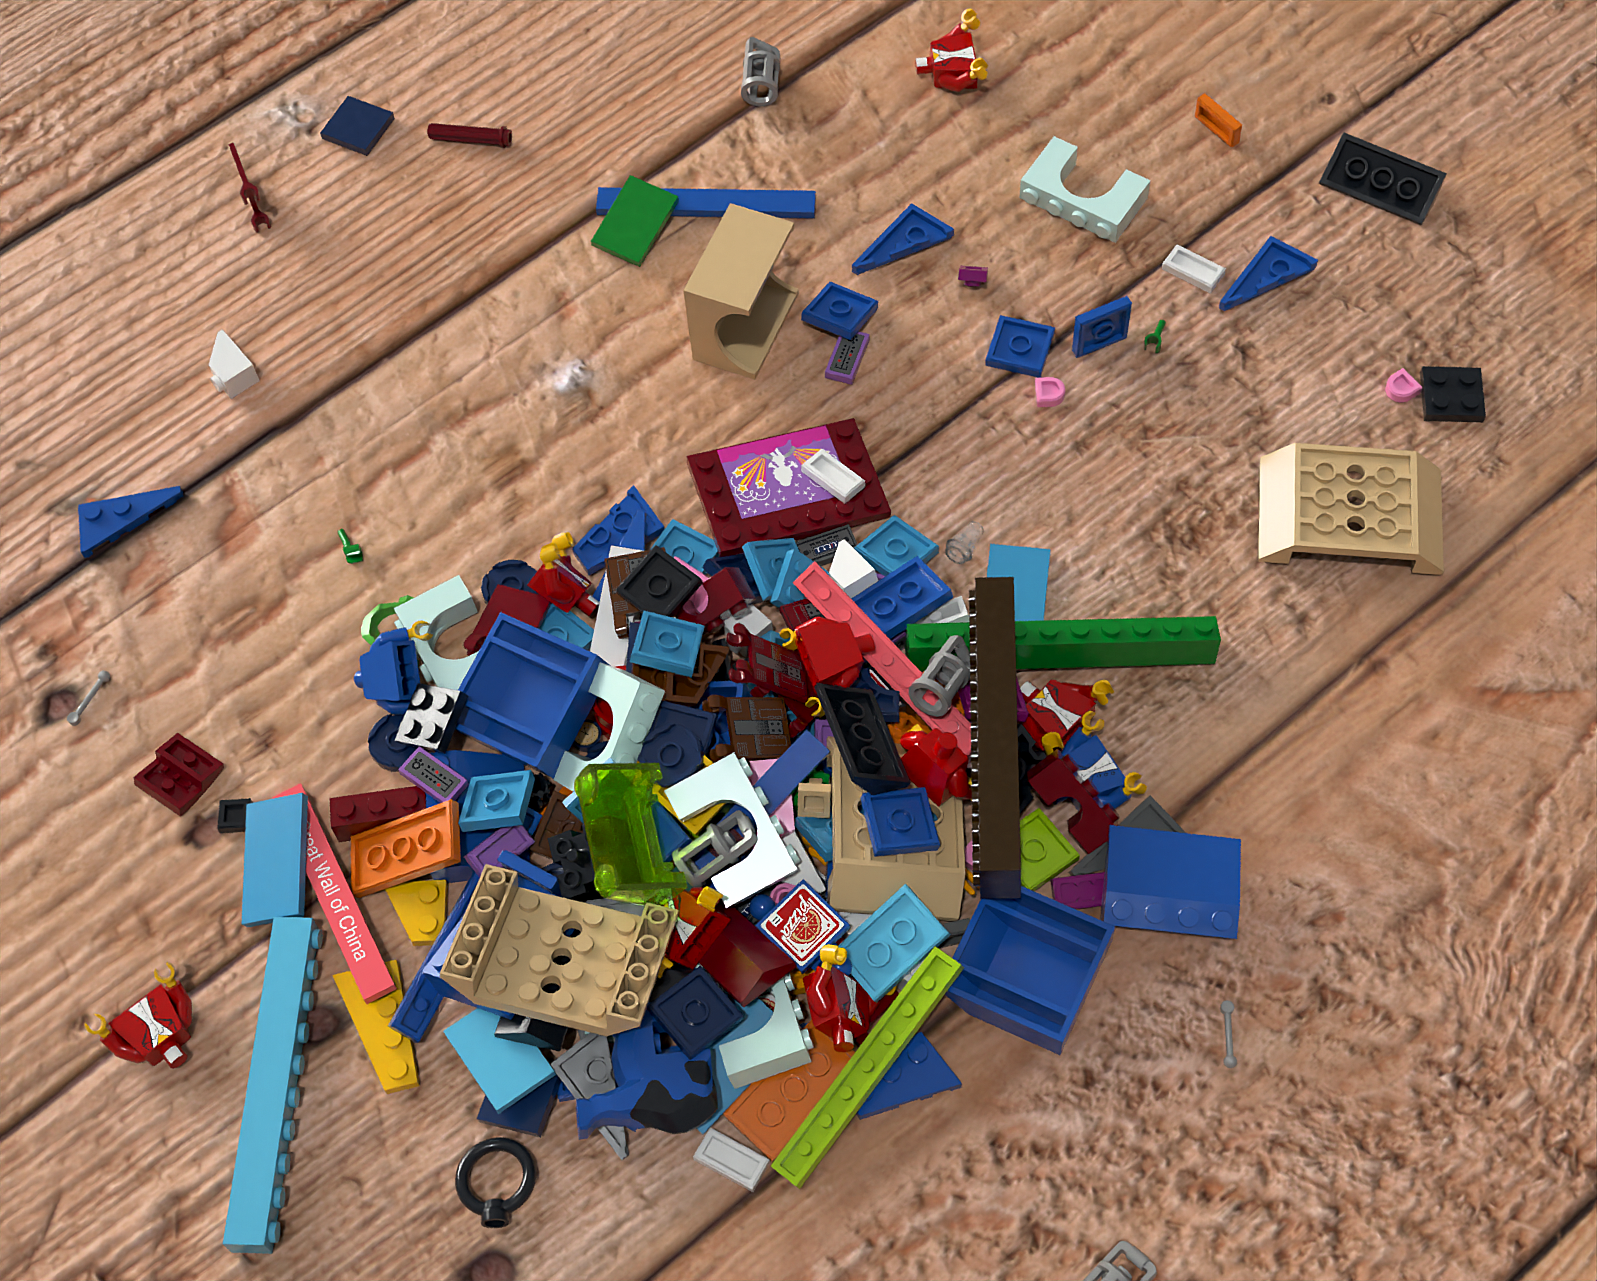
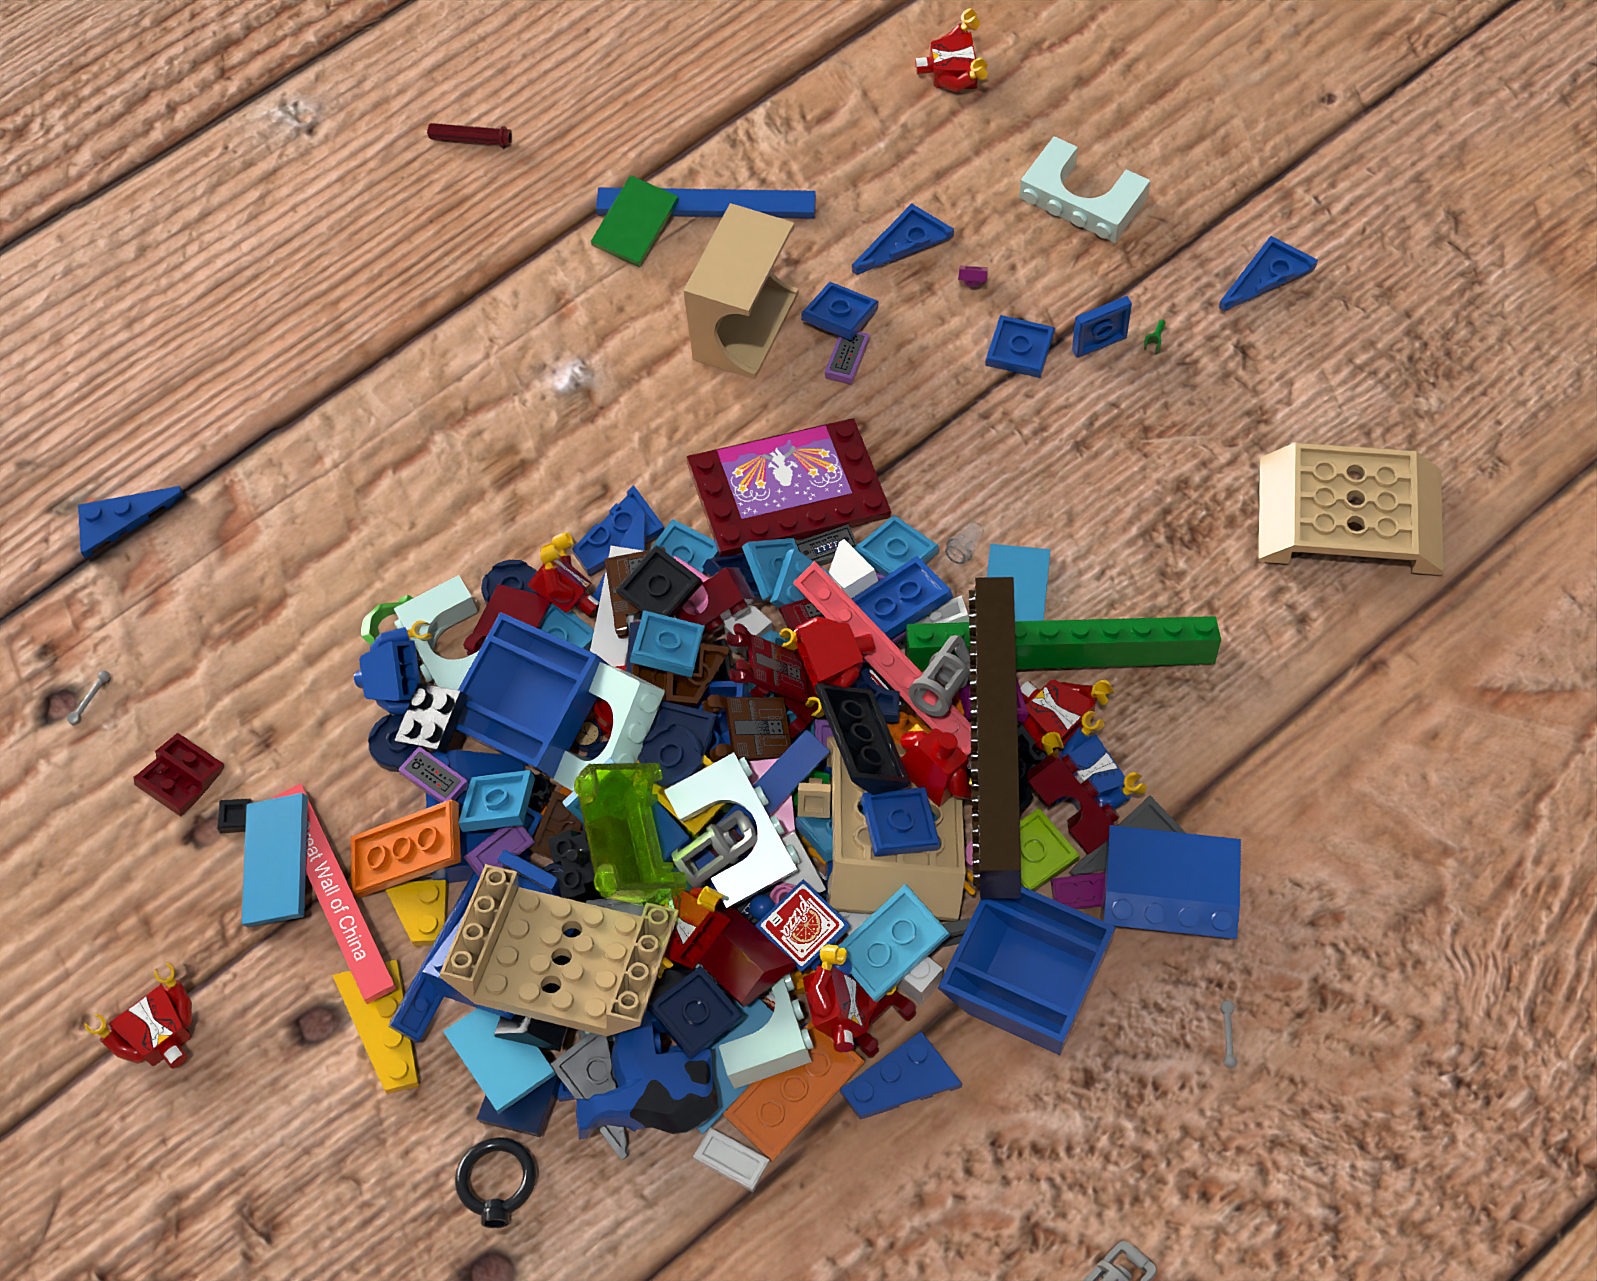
(230, 367): white slope -> none
(248, 191): dark red flag -> none
(273, 1087): medium azure brick -> none
(352, 552): green hand -> none
(357, 125): dark blue tile -> none
(367, 810): dark red arch -> none
(760, 68): light grey piece -> none
(833, 476): white tile -> none
(867, 1067): lime plate -> none
(1049, 391): bright pink tile -> none
(1193, 268): white tile -> none
(1218, 120): orange tile -> none
(1383, 178): black slope -> none
(1402, 386): bright pink tile -> none
(1452, 394): black plate -> none

